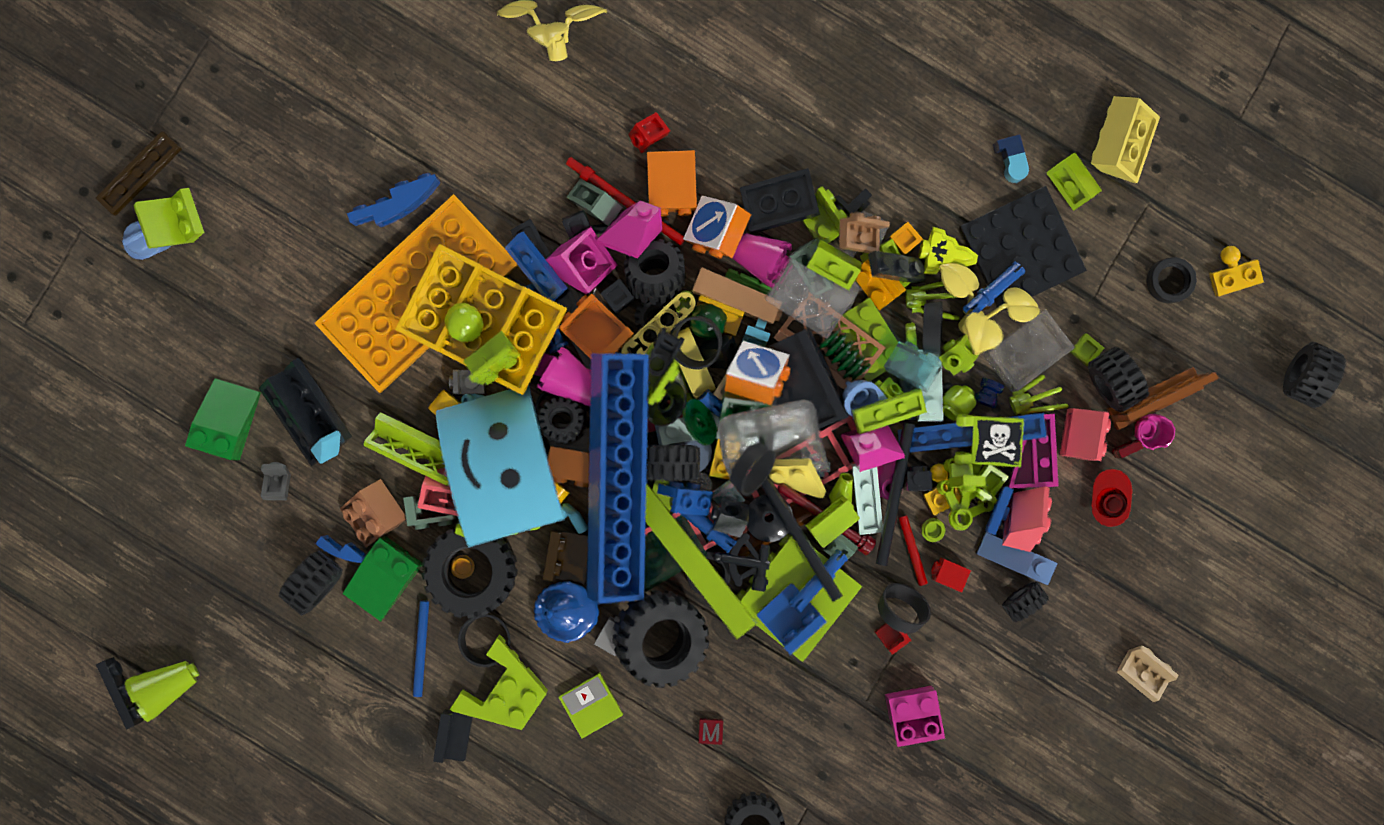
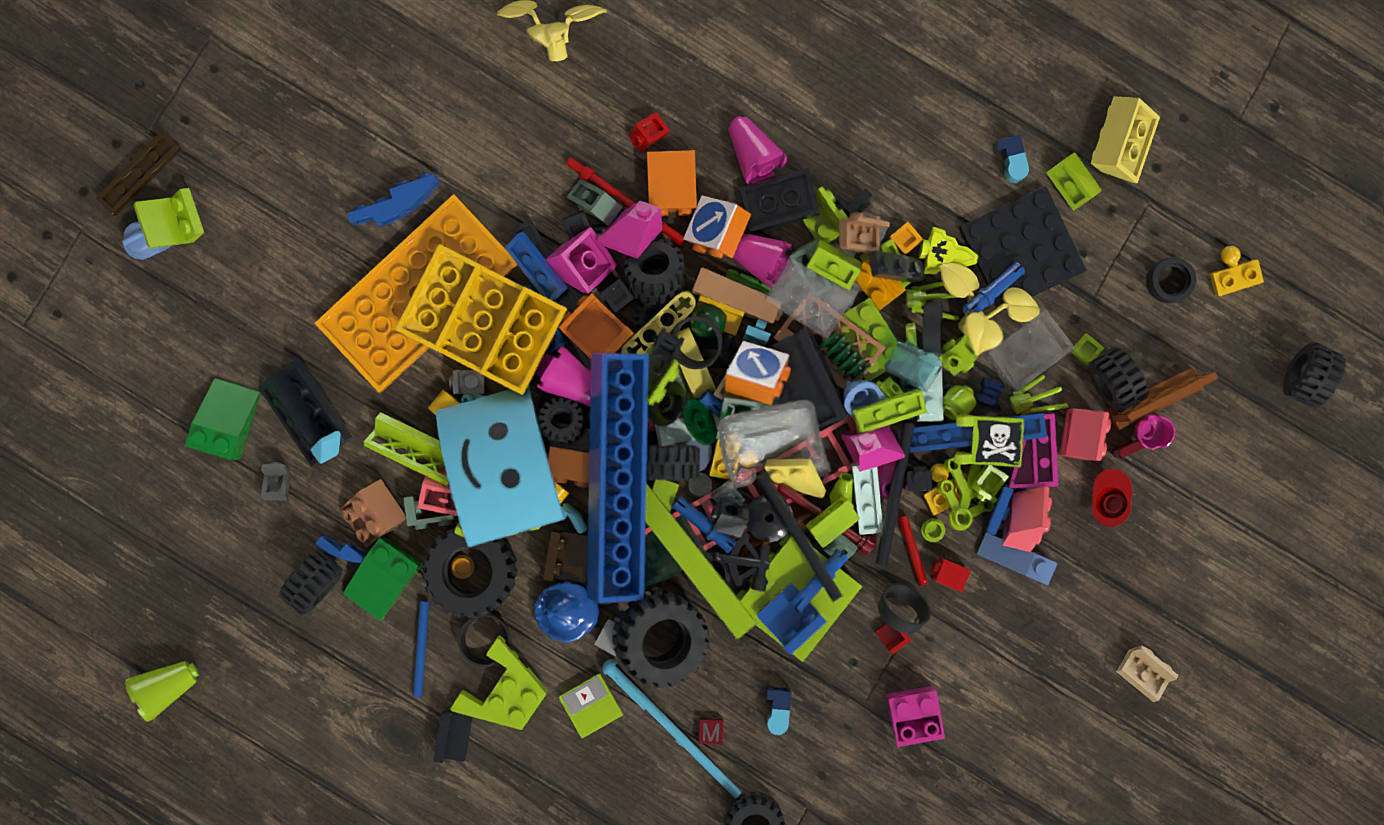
(112, 676): black plate -> none
(464, 322): lime hair -> none
(491, 359): lime bracket -> none
(610, 669): none -> medium azure bar
(687, 498): blue bracket -> none
(754, 150): none -> dark pink cone
(763, 461): black tyre -> none
(780, 709): none -> leg
(962, 477): lime bracket -> none
(1025, 601): black tyre -> none

